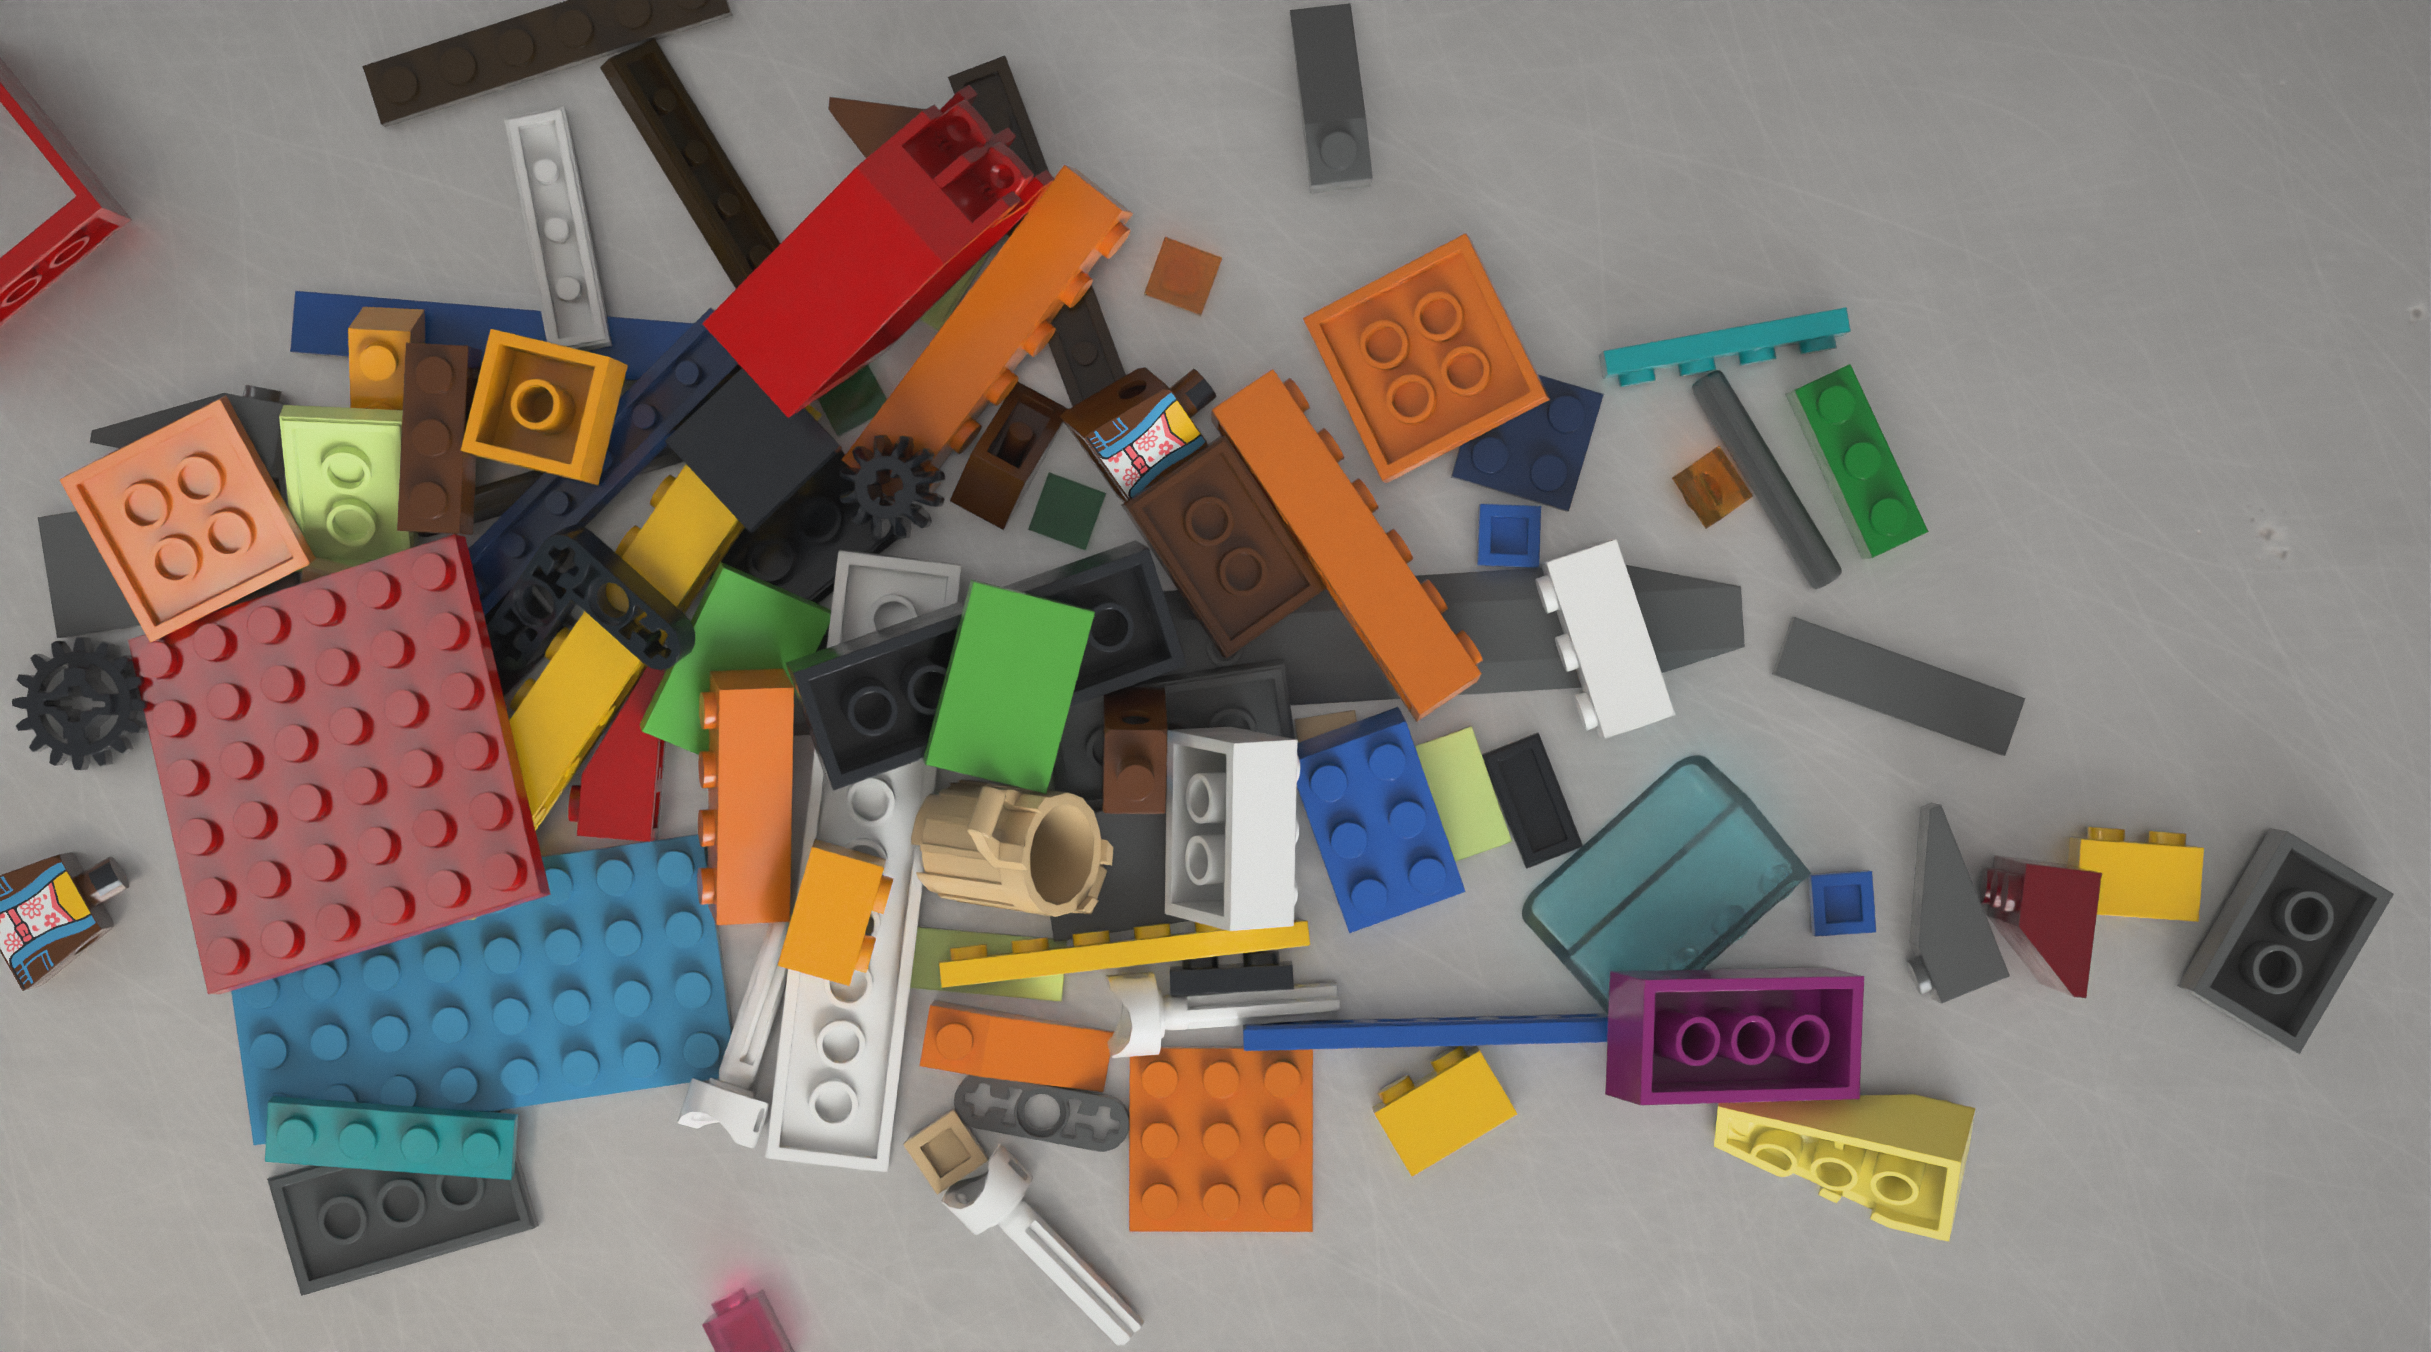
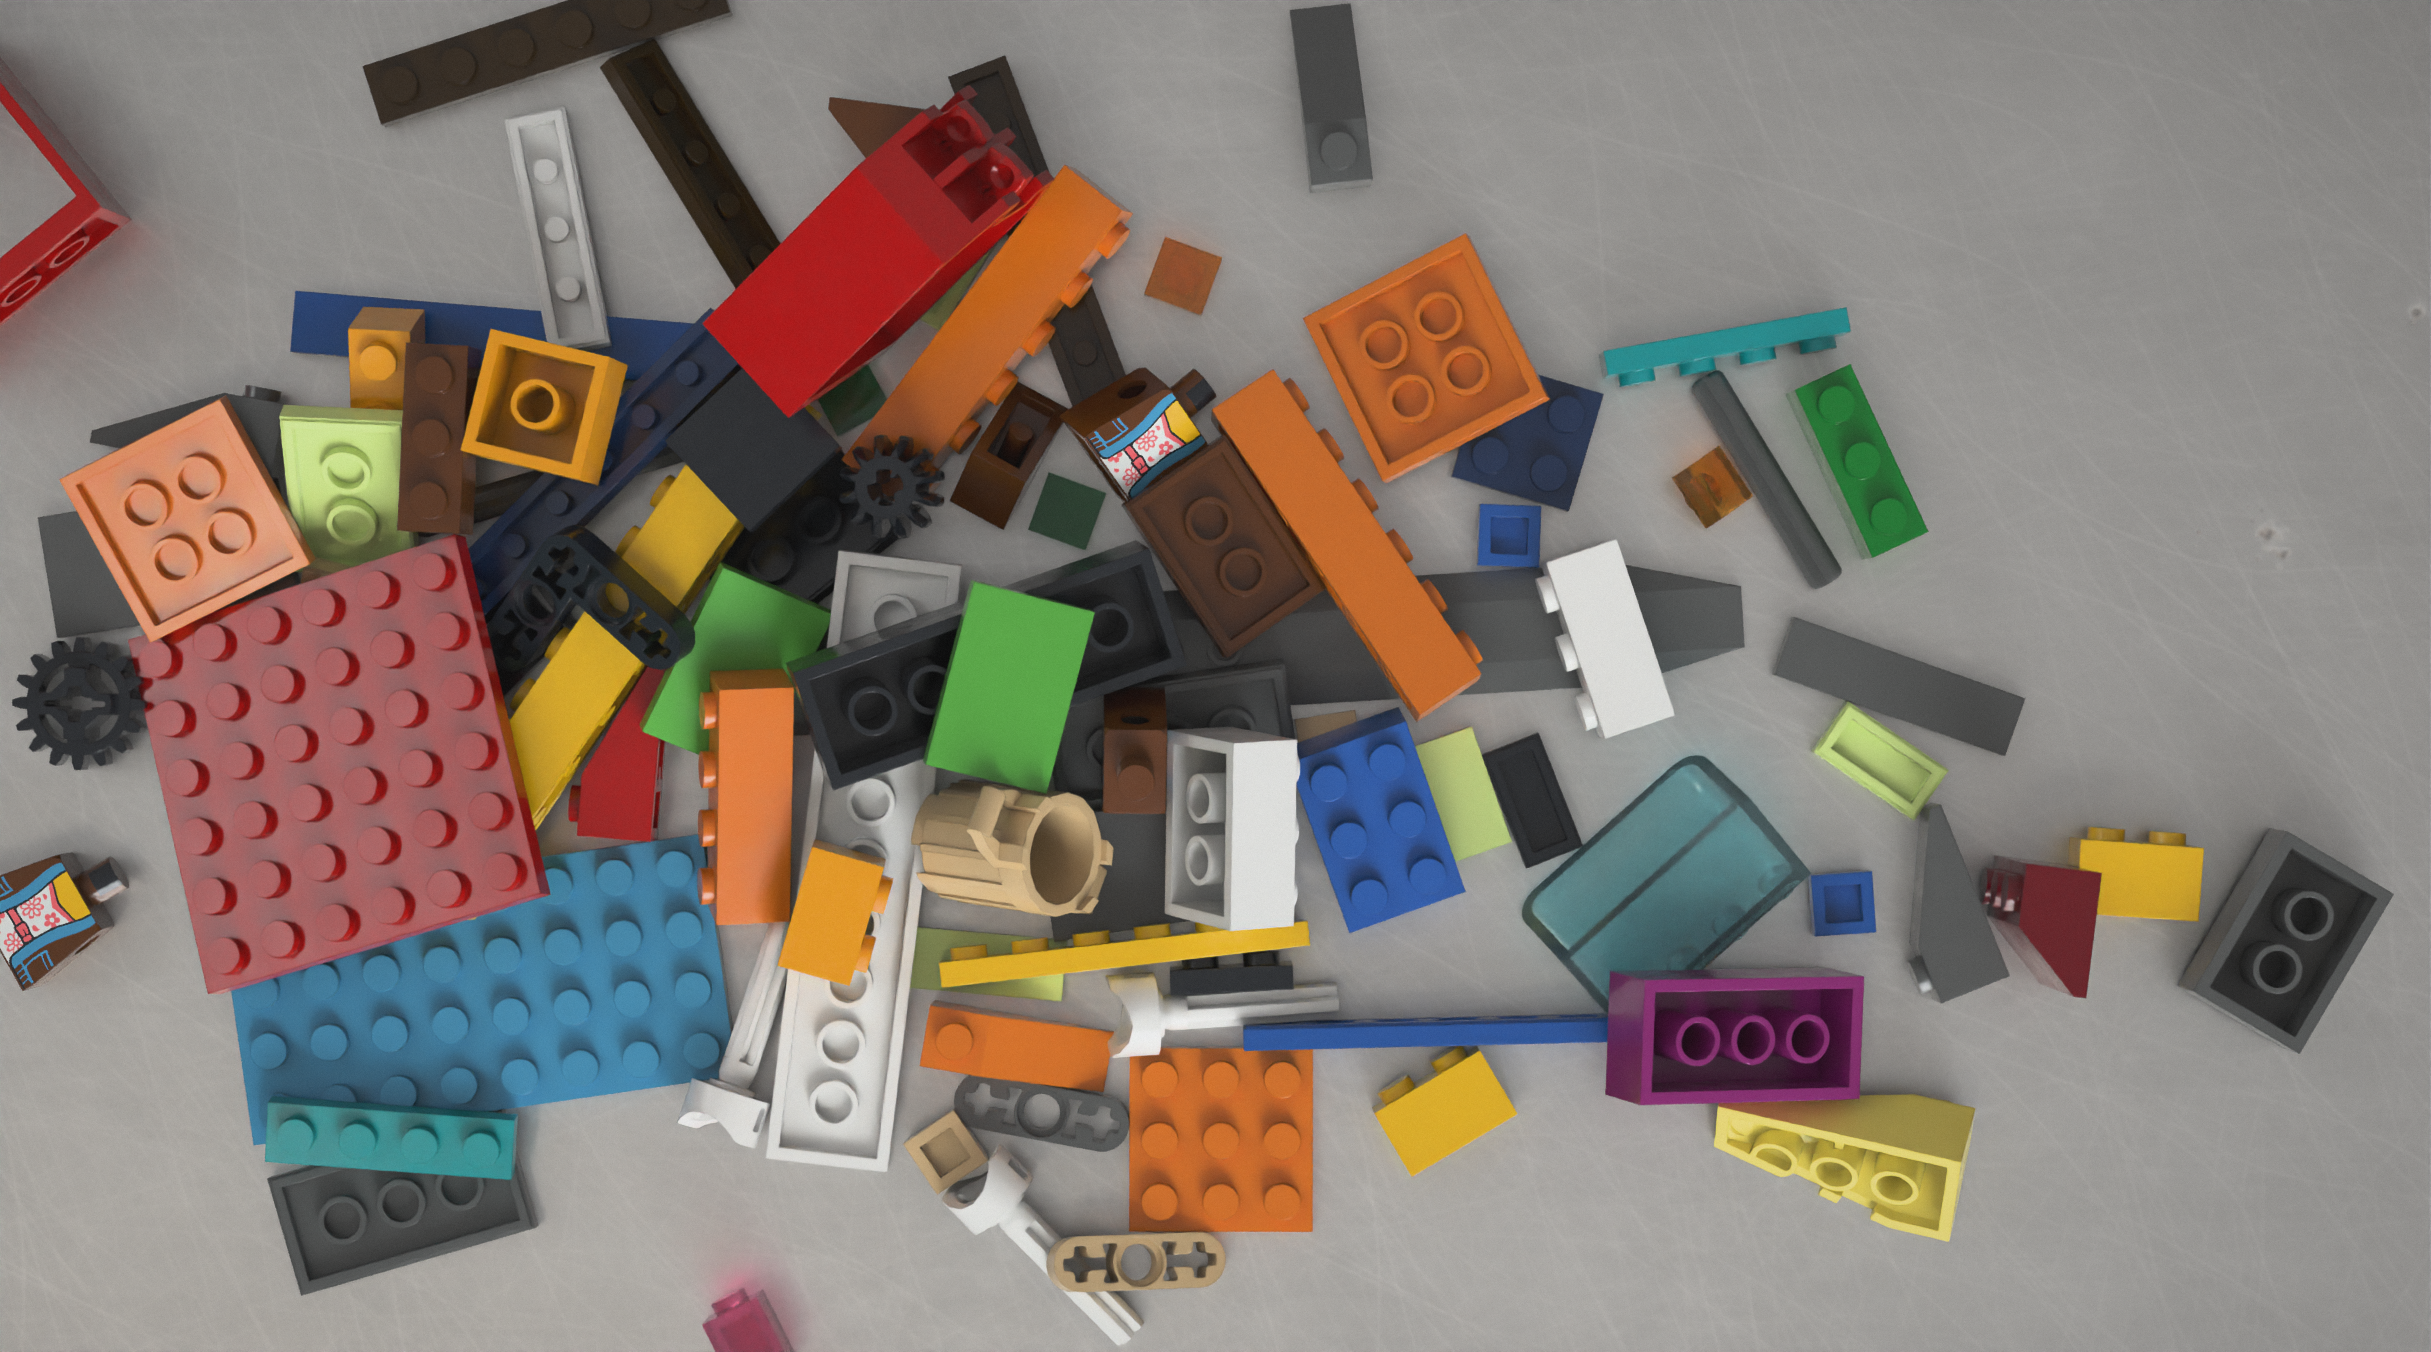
(1178, 1276): none -> tan beam
(1879, 760): none -> yellowish green tile

